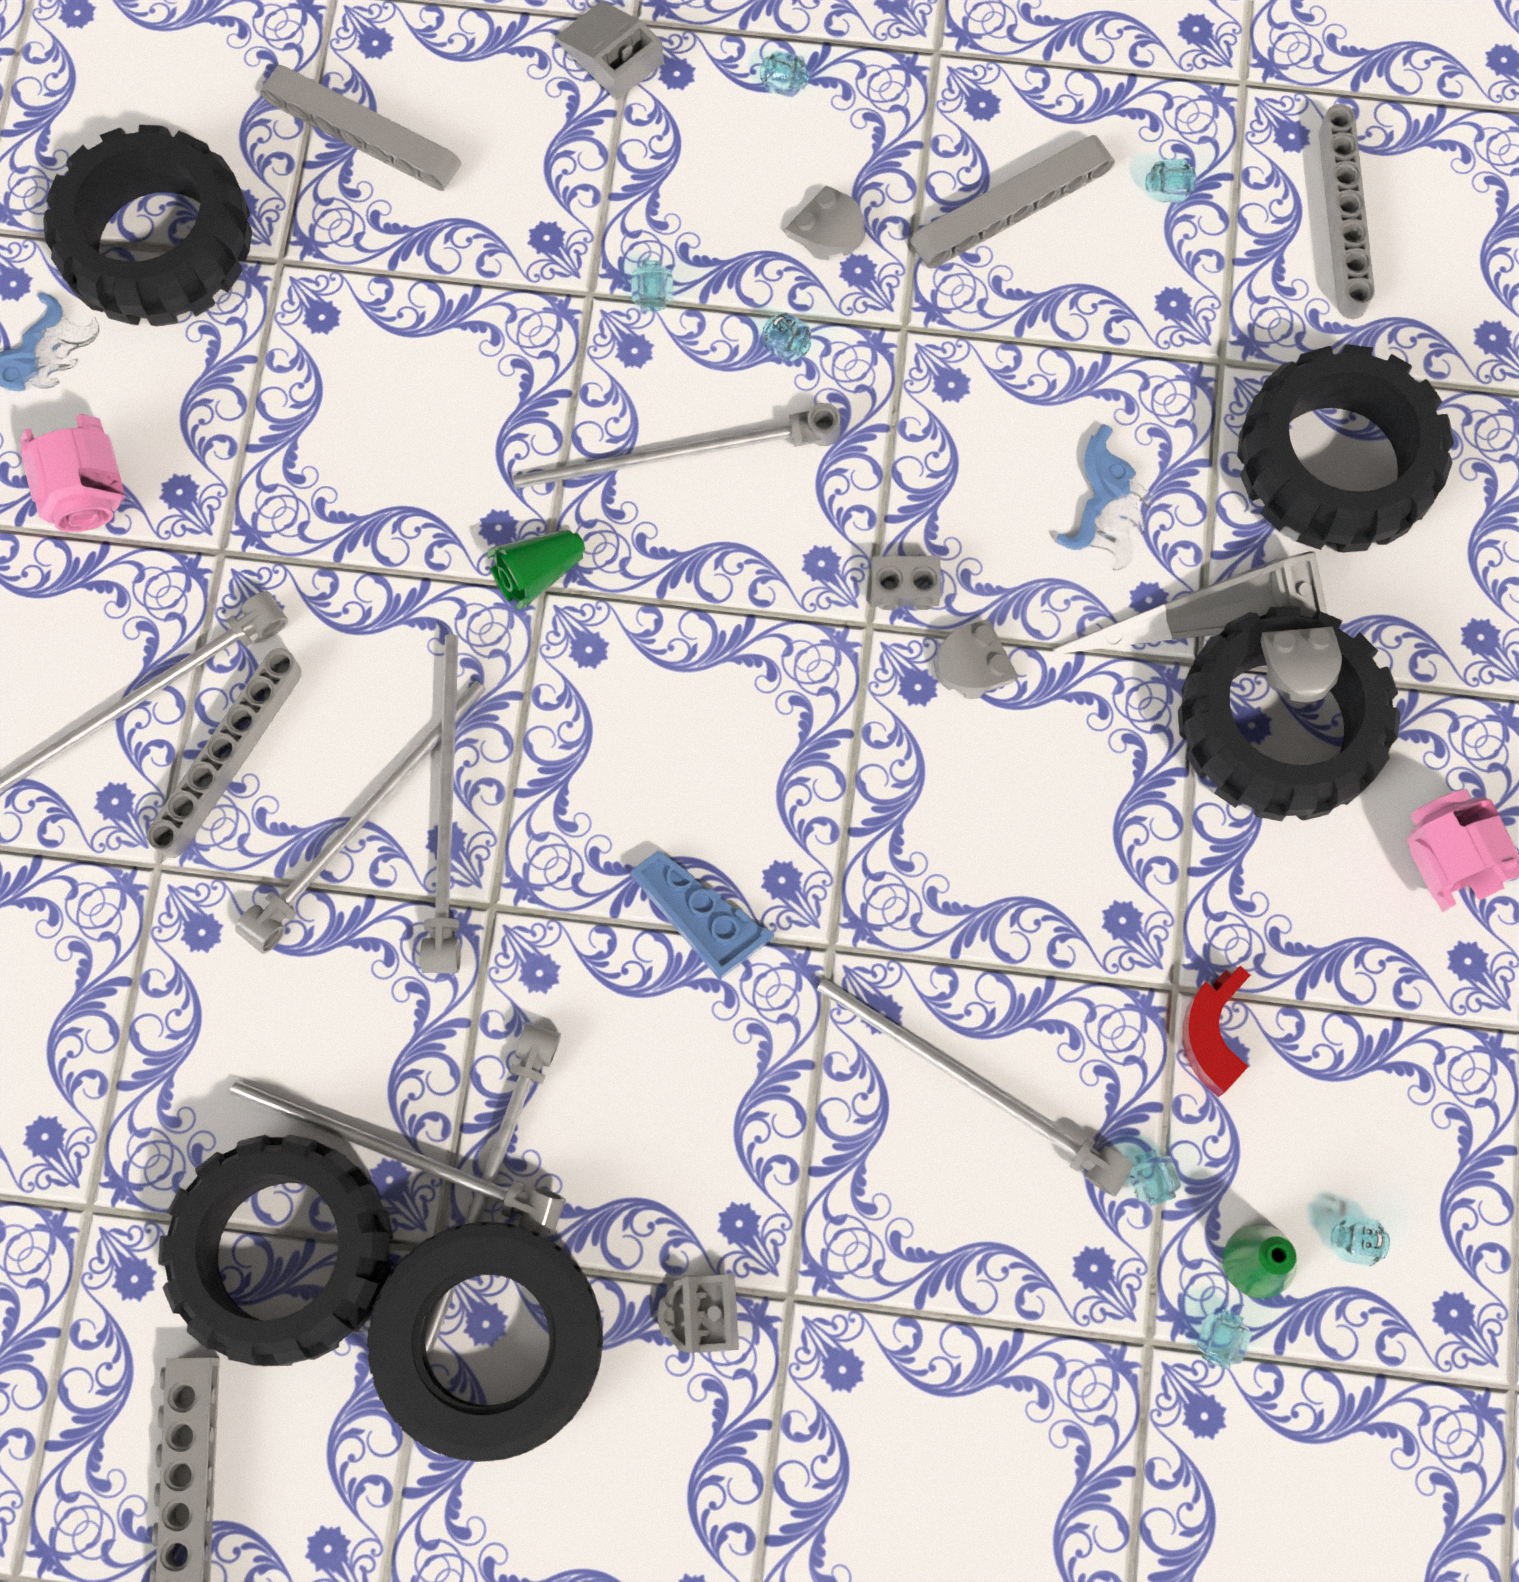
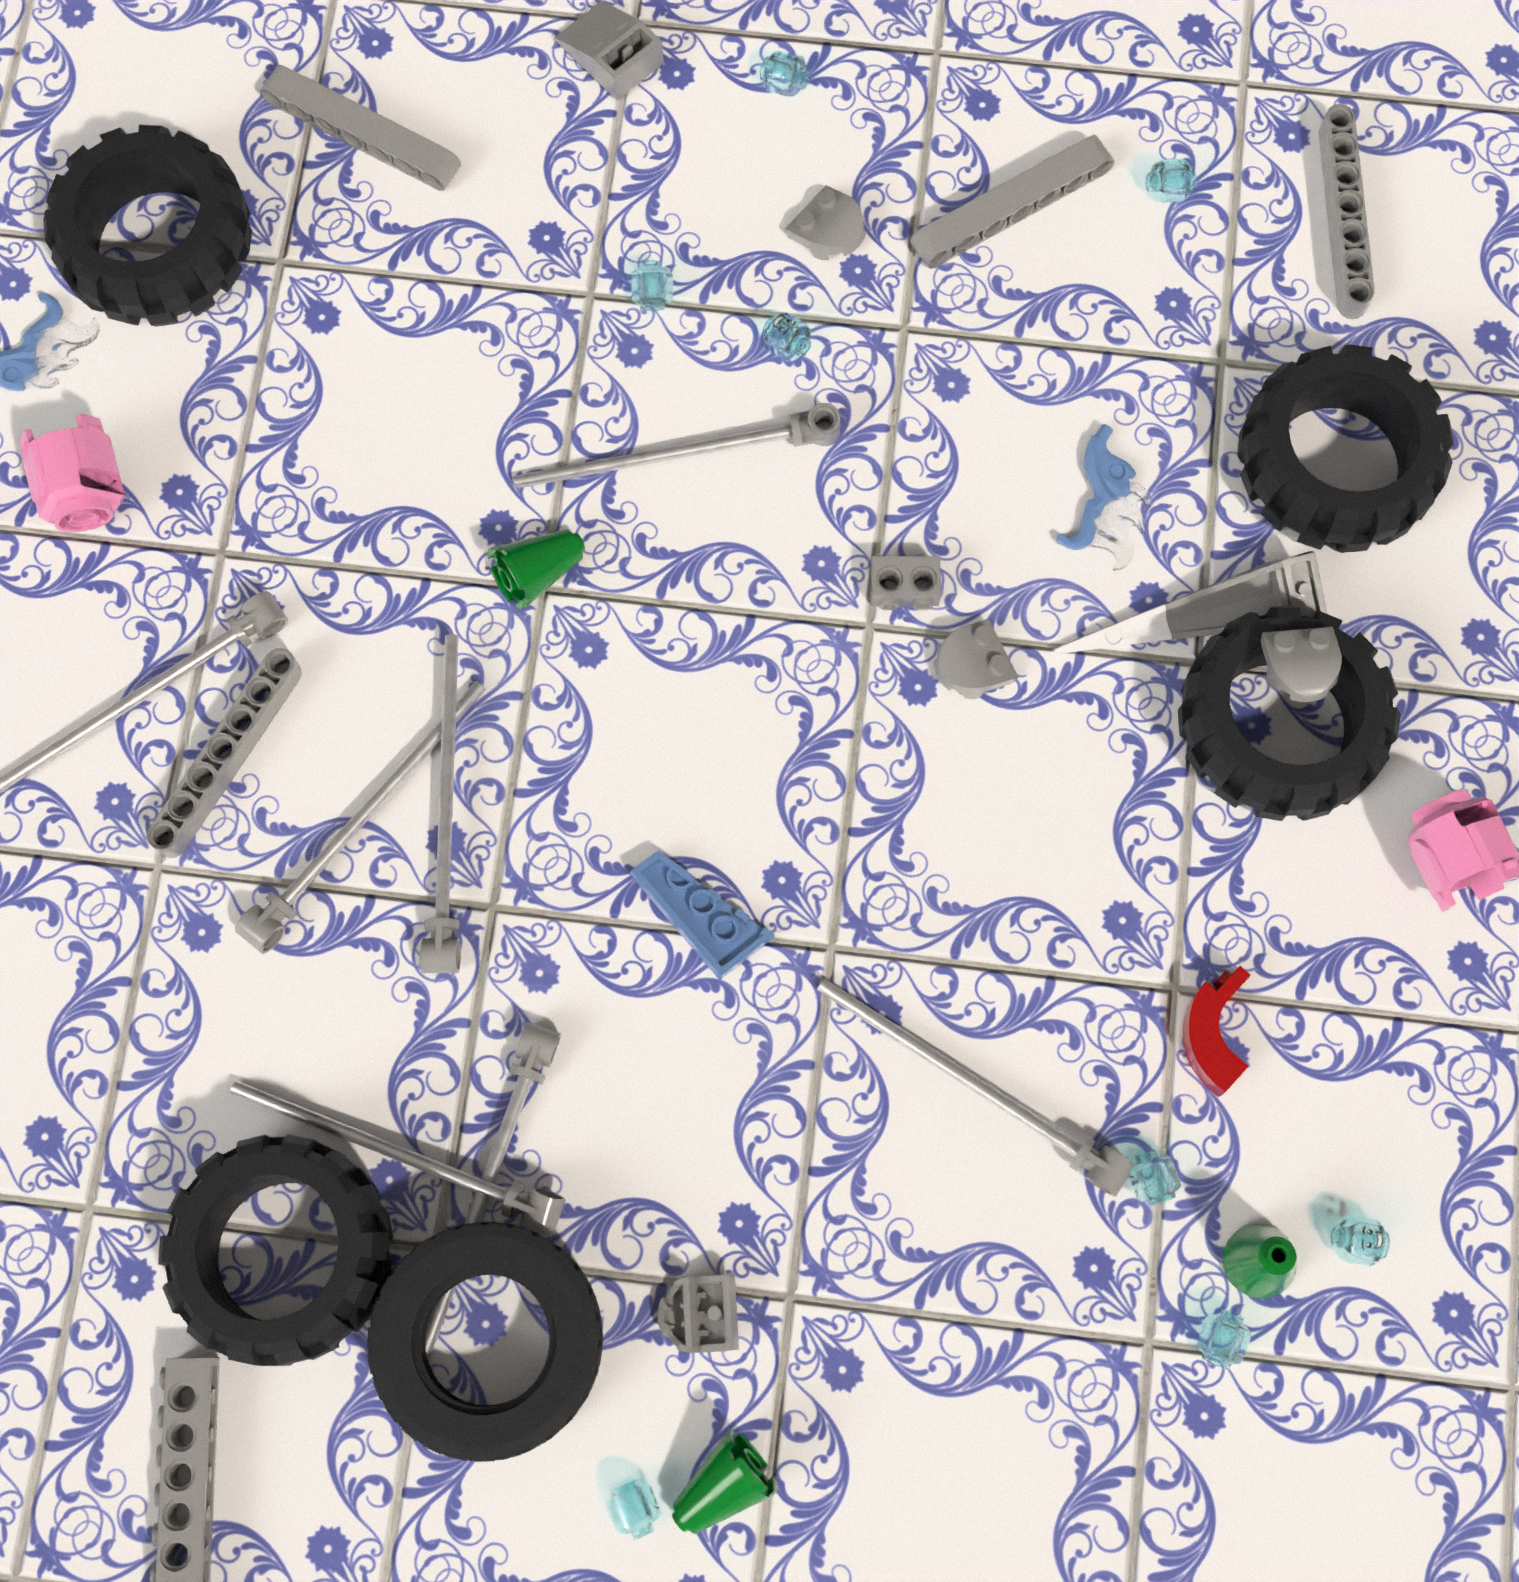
(633, 1509): none -> clear light blue head
(723, 1485): none -> green cone

